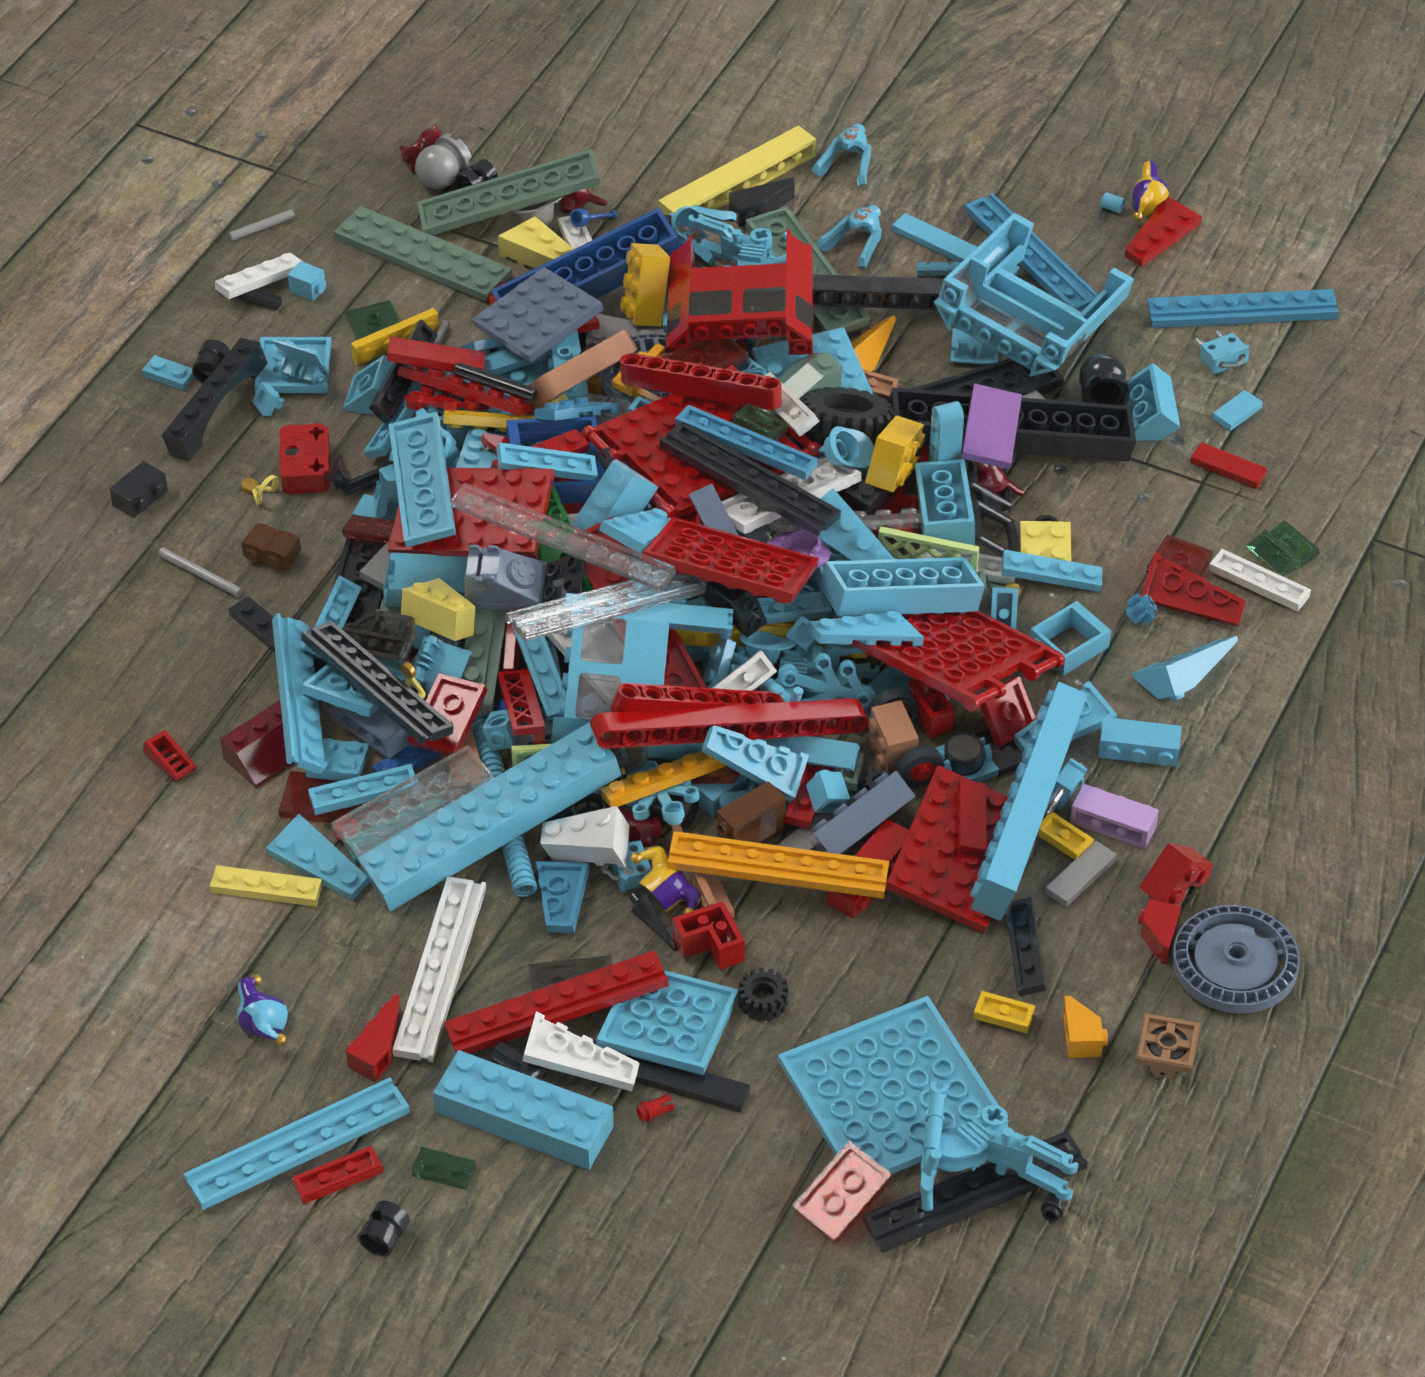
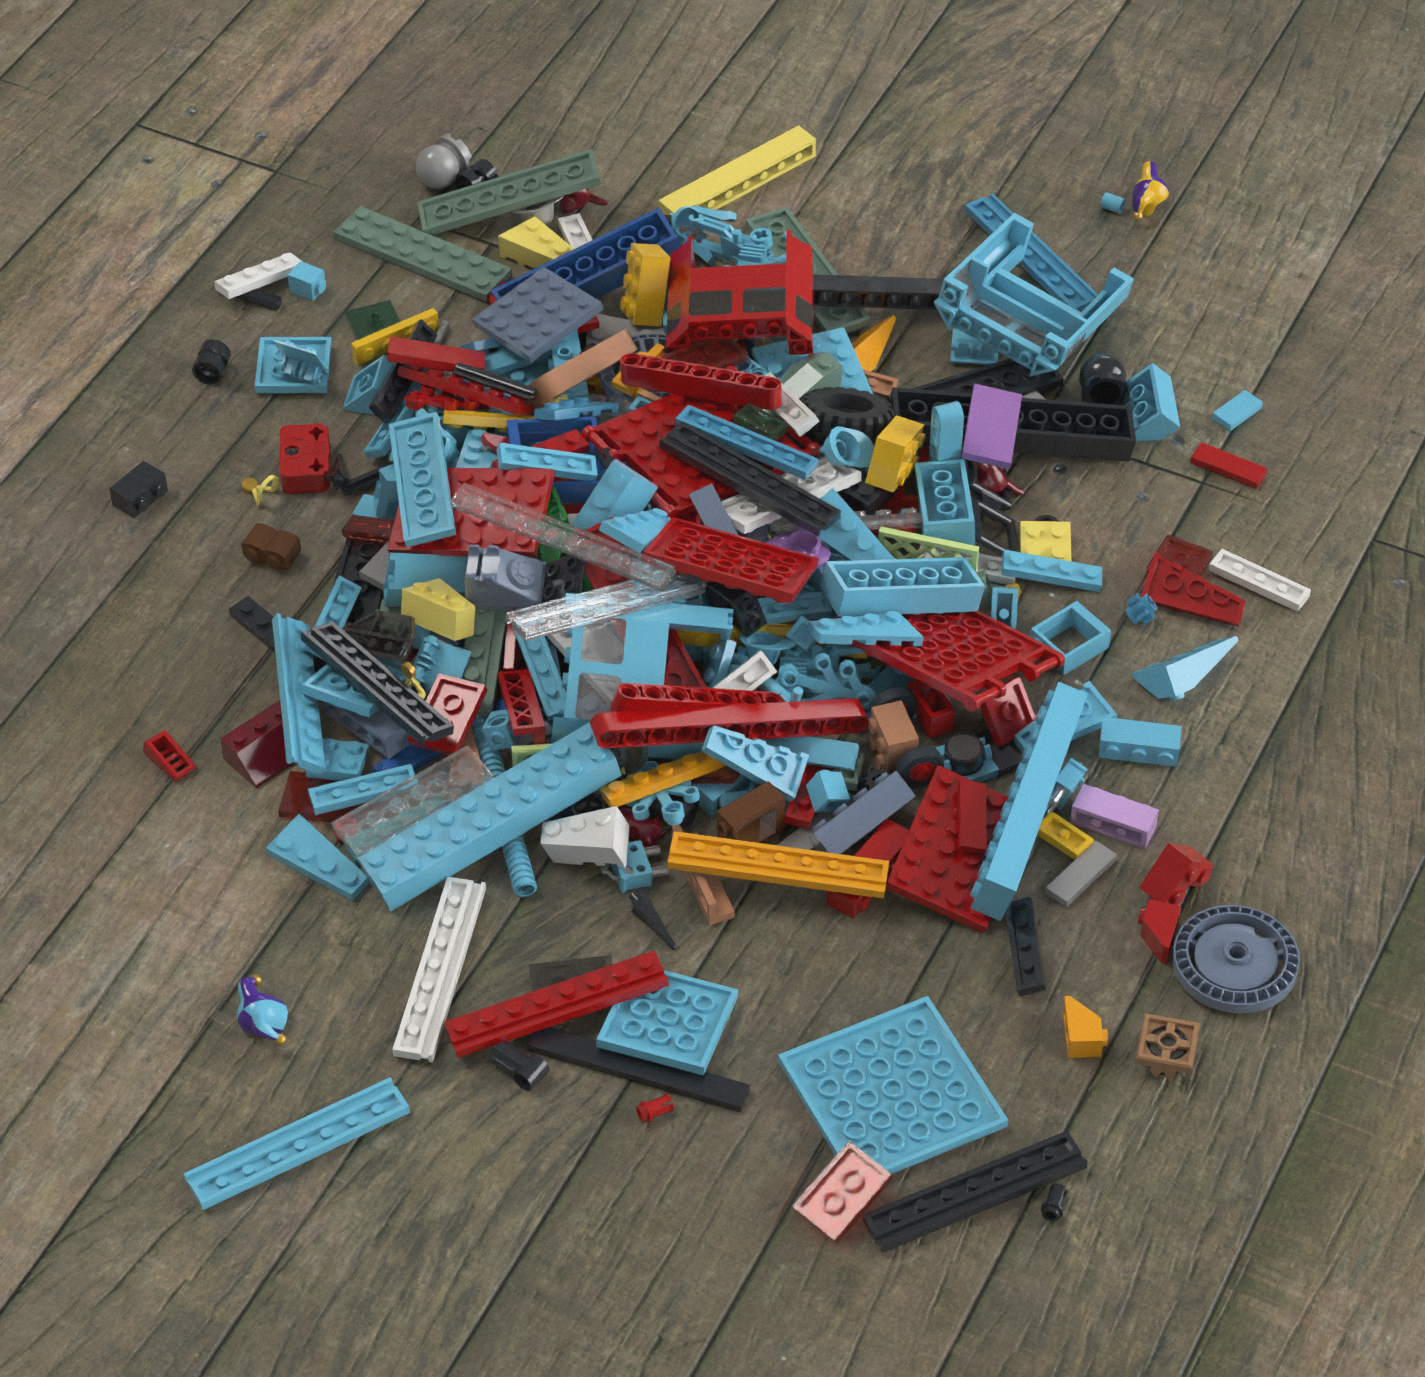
(168, 373): medium azure plate -> none
(186, 431): black arch -> none
(200, 572): light grey bar -> none
(260, 225): light grey bar -> none
(266, 885): light yellow plate -> none
(267, 399): medium azure tile -> none
(337, 1175): red tile -> none
(373, 1048): red slope -> none
(382, 1229): black wheel -> none
(426, 138): dark red animal -> none
(443, 1168): clear green plate -> none
(523, 1109): medium azure brick -> none
(562, 893): dark azure wing -> none
(565, 1052): white wing -> none
(581, 217): blue hinge -> none
(664, 883): piece -> none
(710, 930): red brick -> none
(760, 199): black slope -> none
(763, 981): black tyre -> none
(852, 140): medium azure piece -> none
(862, 218): medium azure piece -> none
(935, 268): medium azure axle -> none
(936, 239): medium azure tile -> none
(984, 1142): medium azure piece -> none
(1004, 1012): yellow plate -> none
(1162, 229): red wing -> none
(1223, 352): medium azure piece -> none
(1242, 308): dark azure plate -> none
(1283, 548): clear green slope -> none

